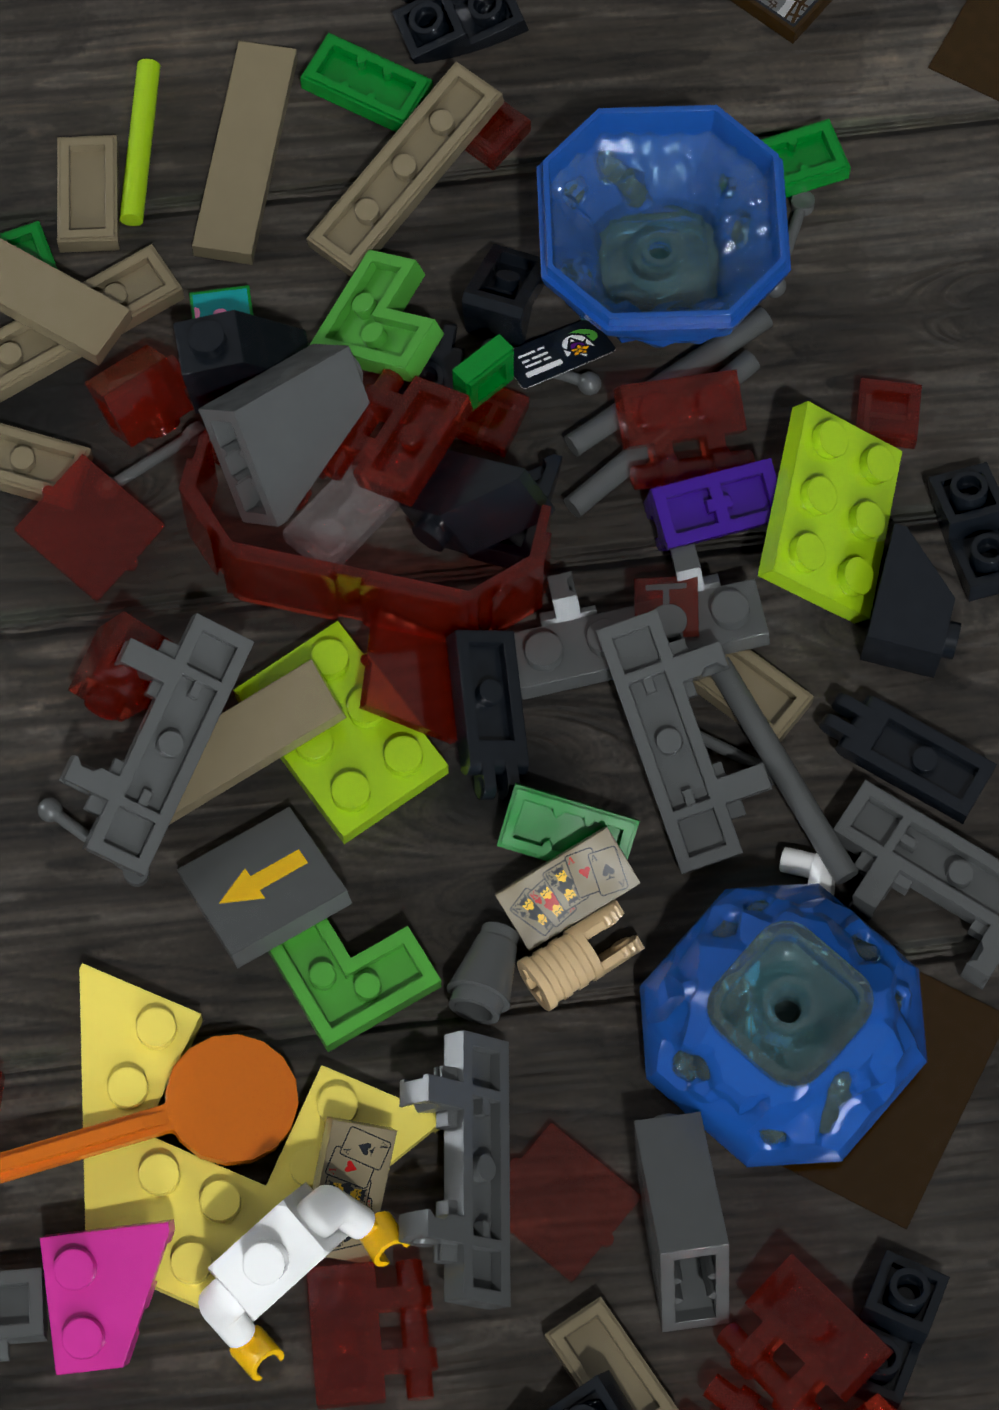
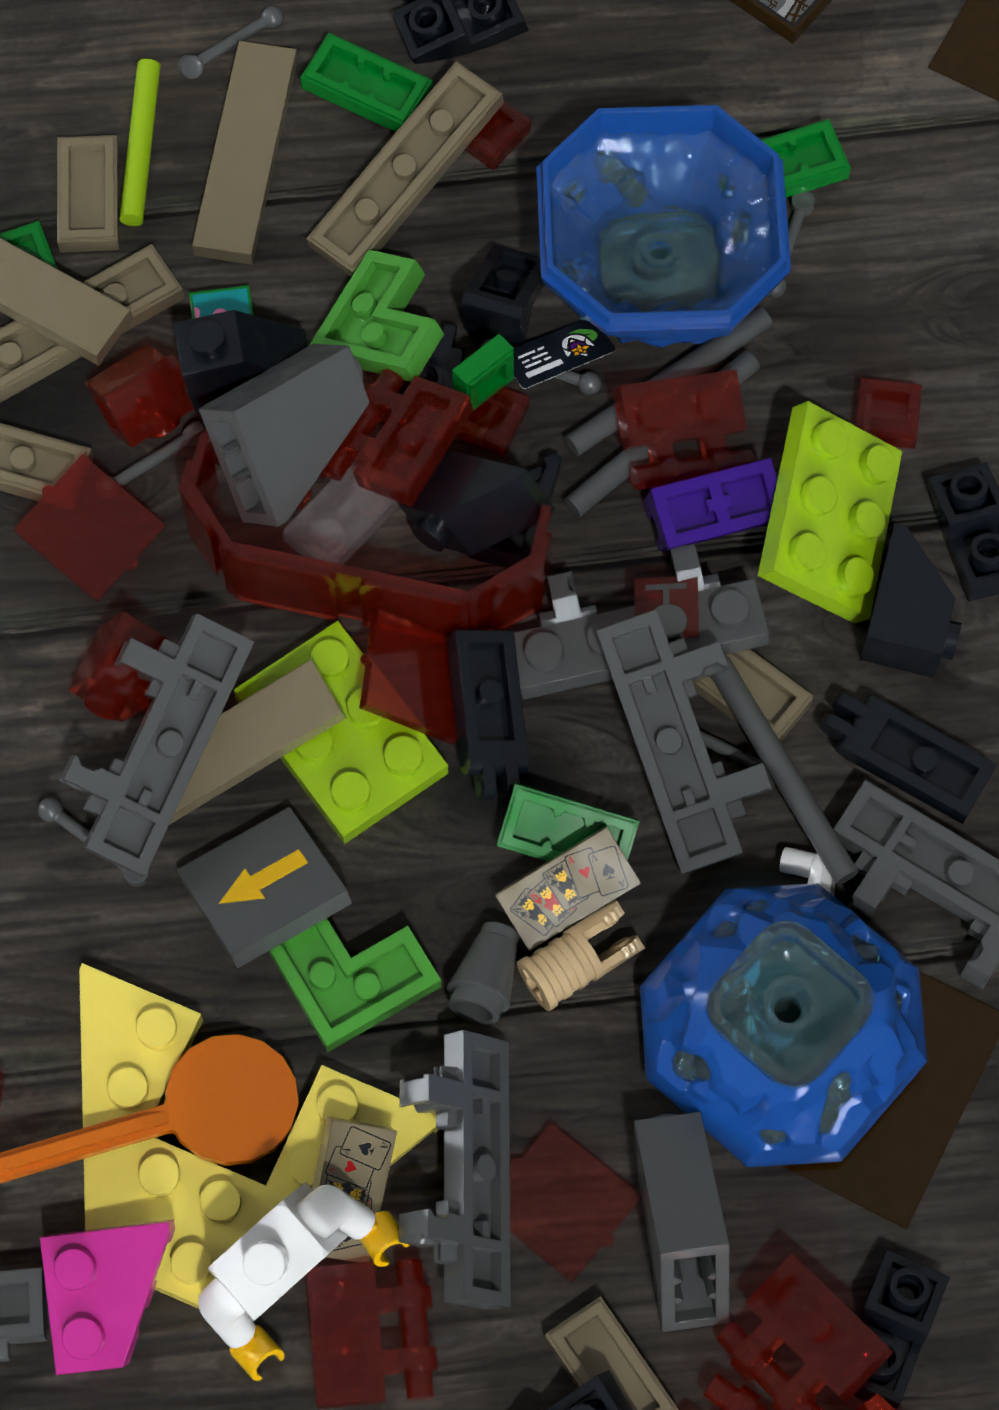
(192, 66): none -> dark grey hinge

